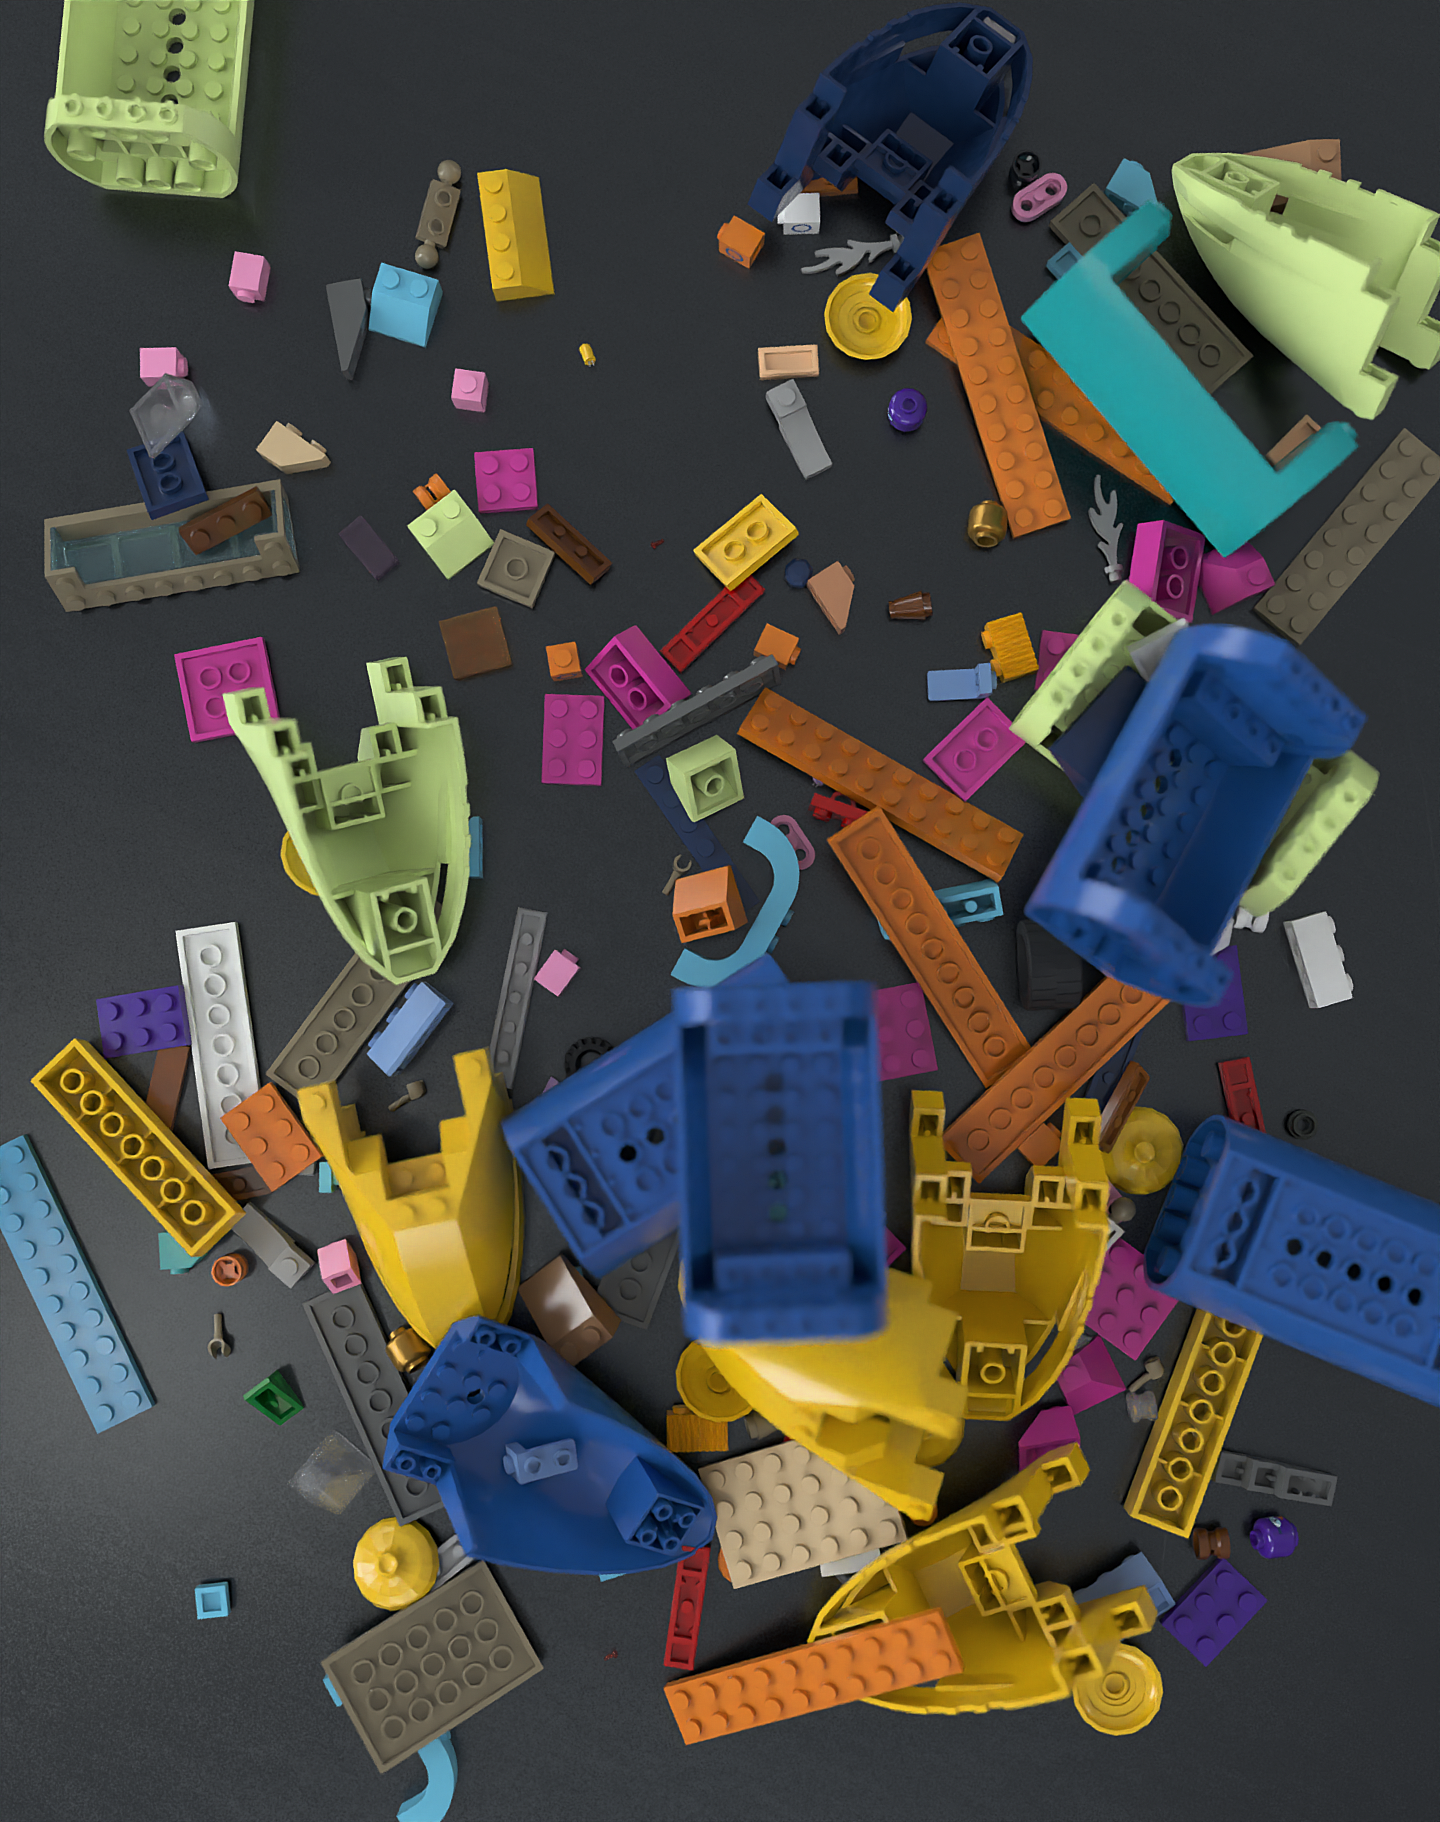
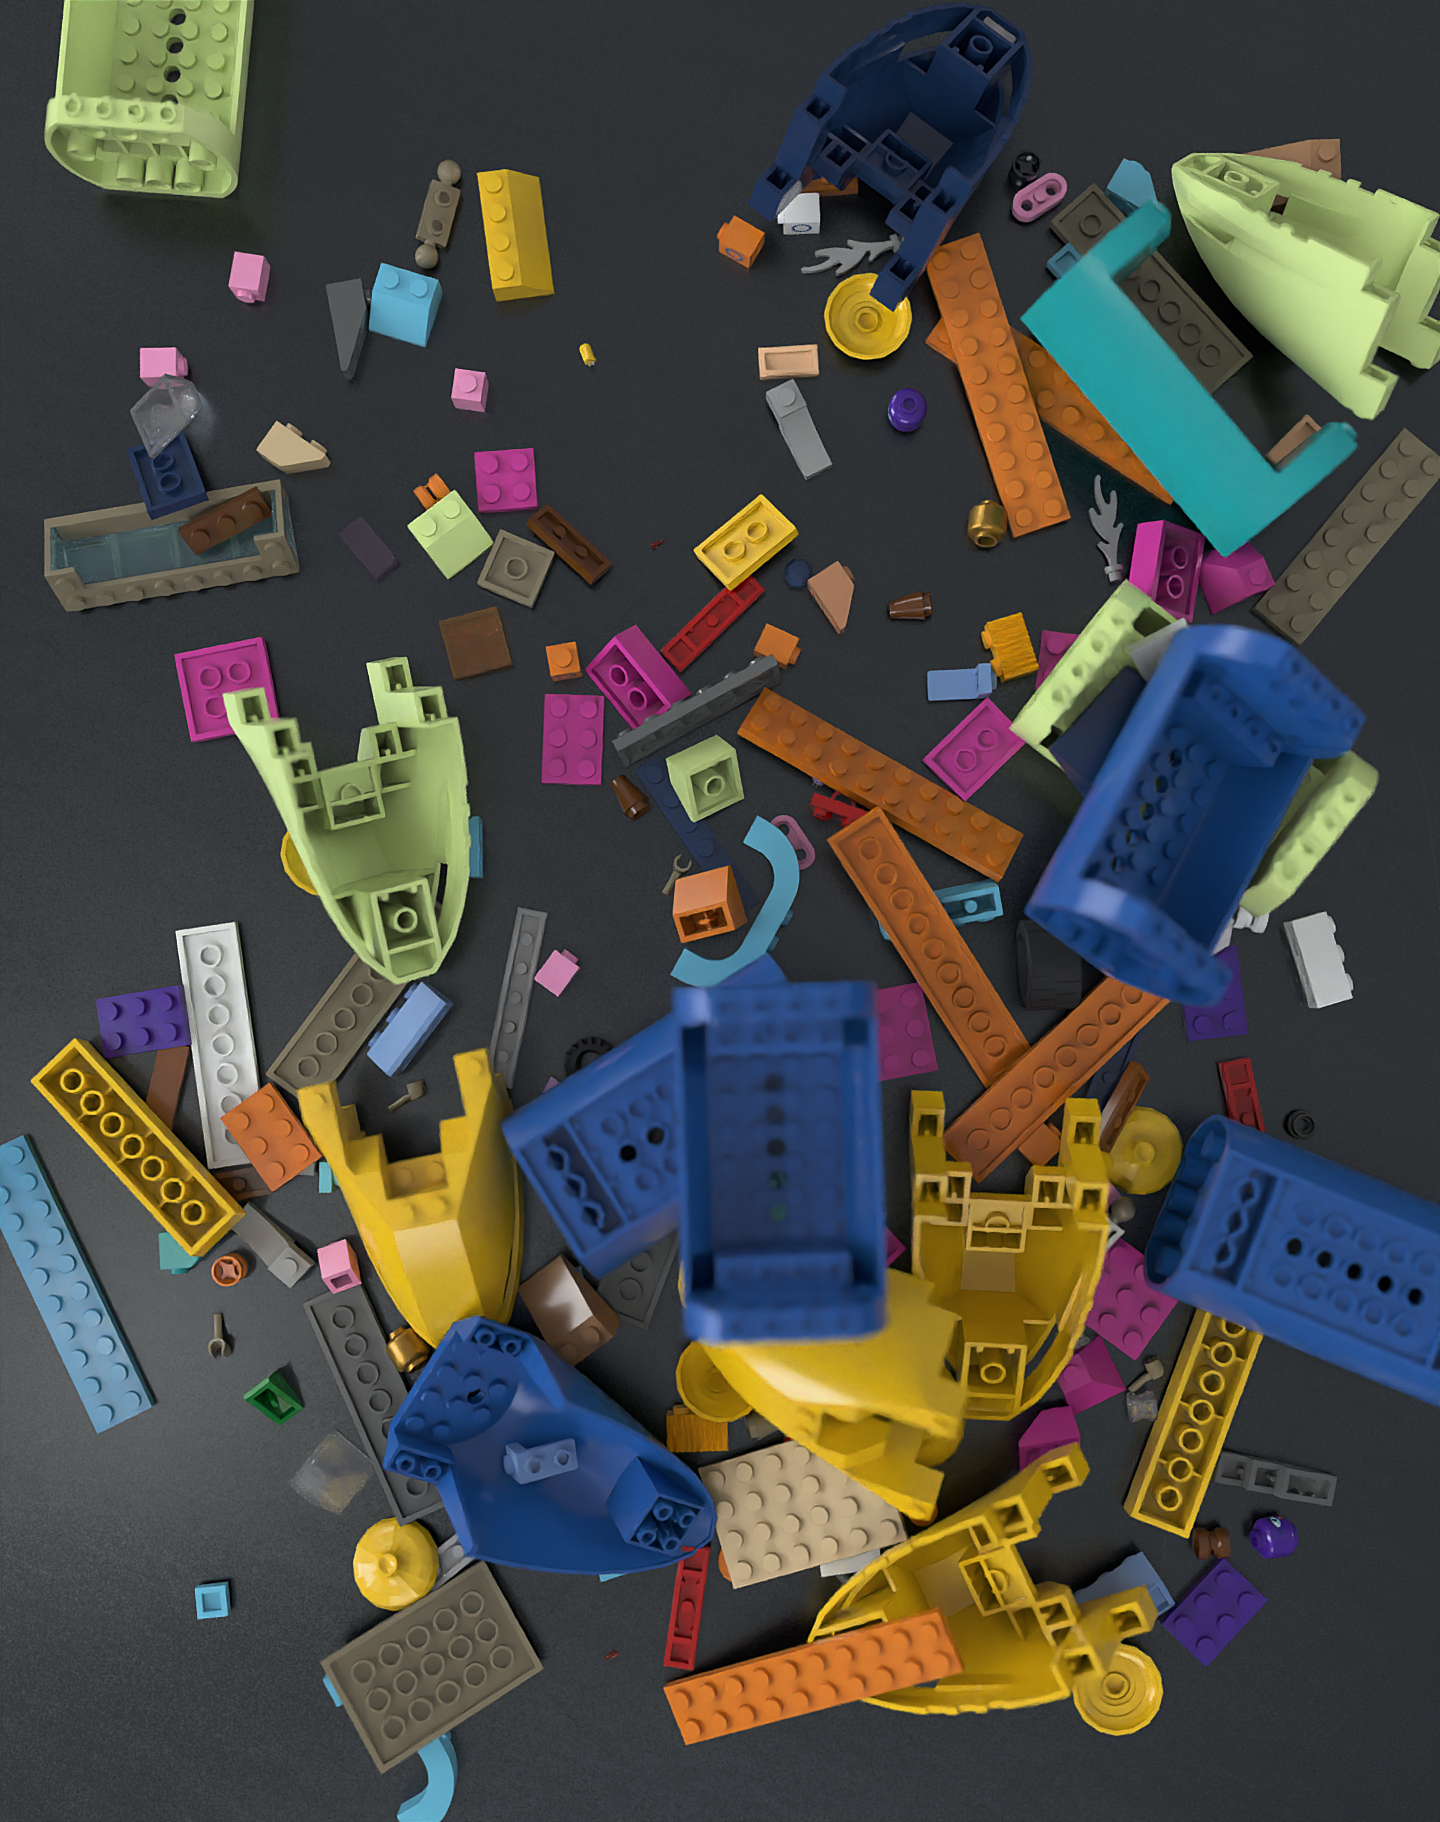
(631, 799): none -> reddish brown cone

